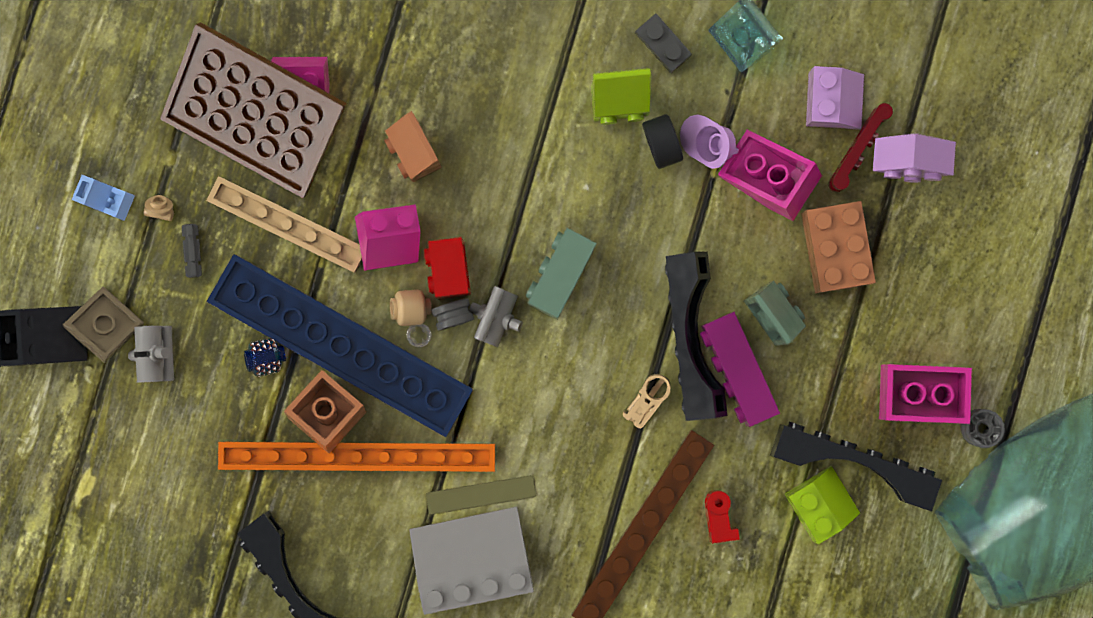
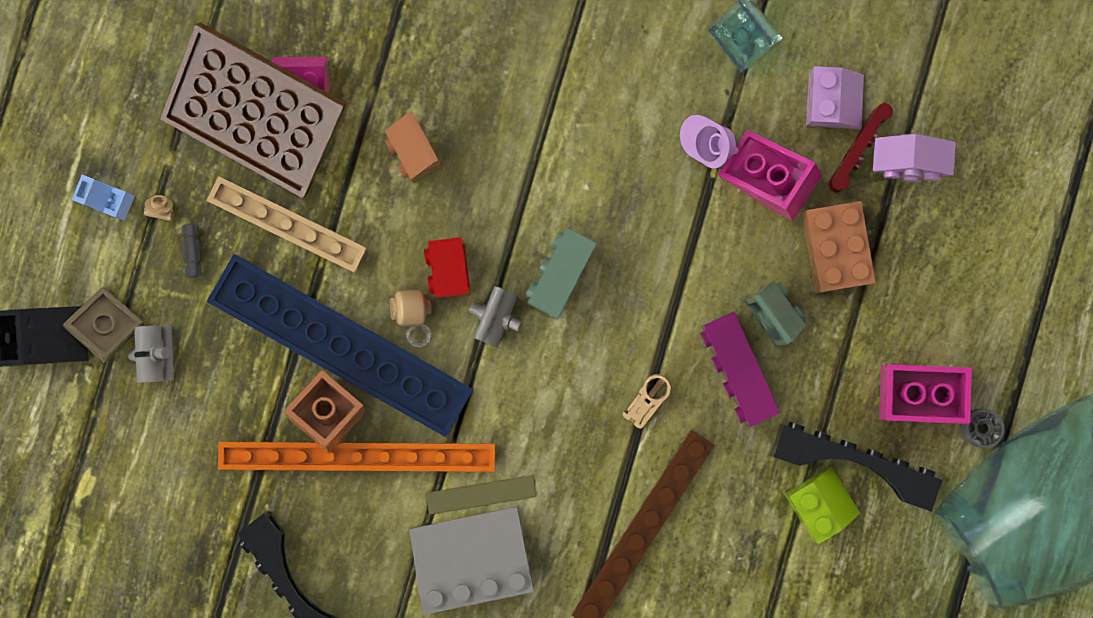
(264, 357): clear blue head -> none
(388, 237): dark pink slope -> none
(452, 314): dark grey wheel -> none
(621, 96): lime slope -> none
(662, 141): black tyre -> none
(663, 43): dark grey plate -> none
(701, 392): black arch -> none
(717, 506): red leg -> none

